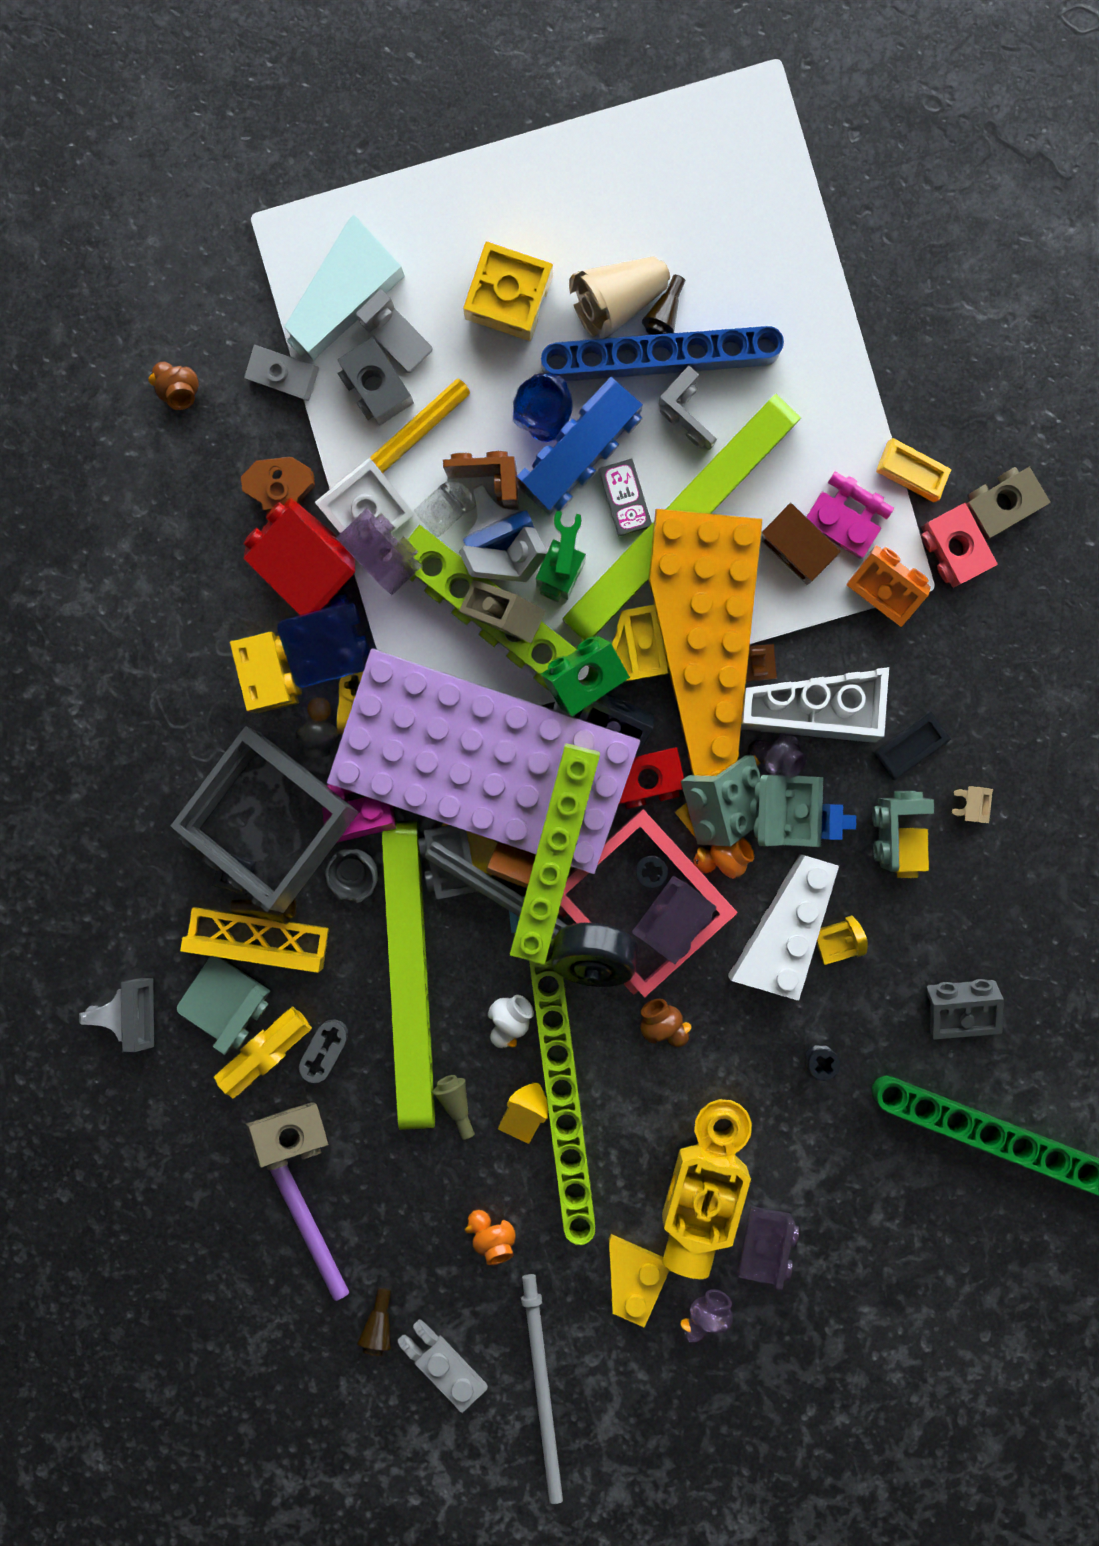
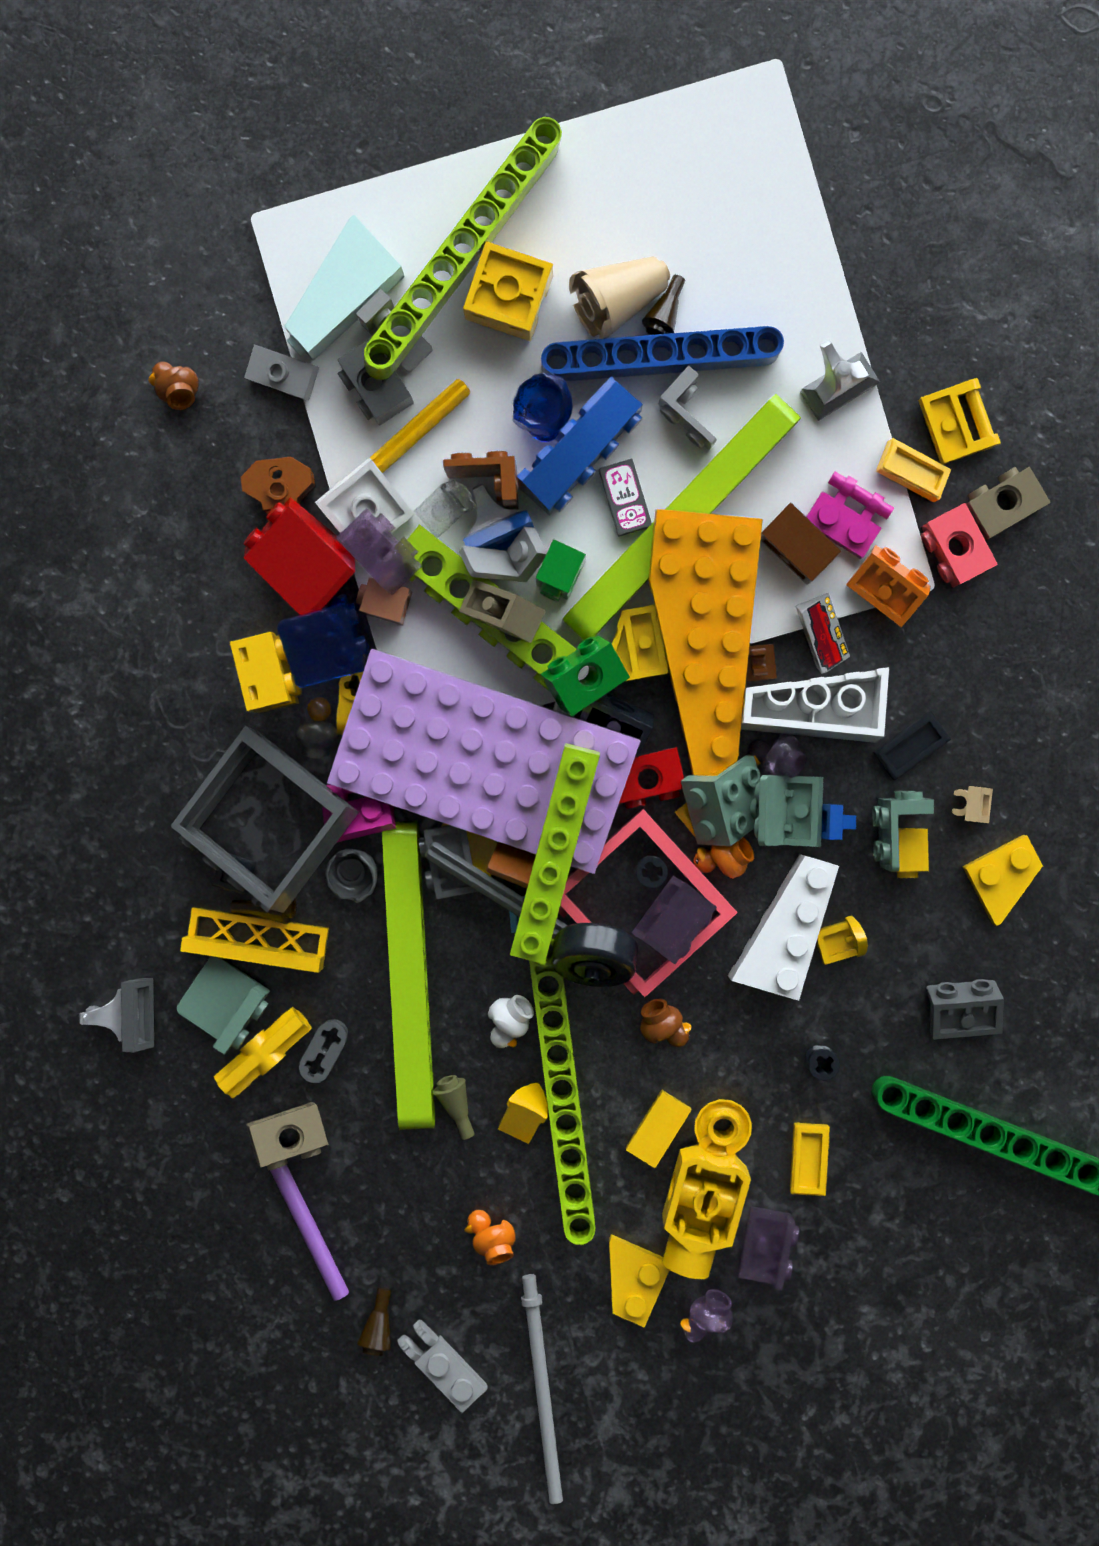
(380, 604): none -> nougat brick
(467, 232): none -> lime beam
(563, 554): green plate -> none
(658, 1128): none -> yellow tile
(809, 1159): none -> yellow tile
(823, 632): none -> slope
(841, 382): none -> piece
(948, 423): none -> yellow plate
(1003, 876): none -> yellow wing

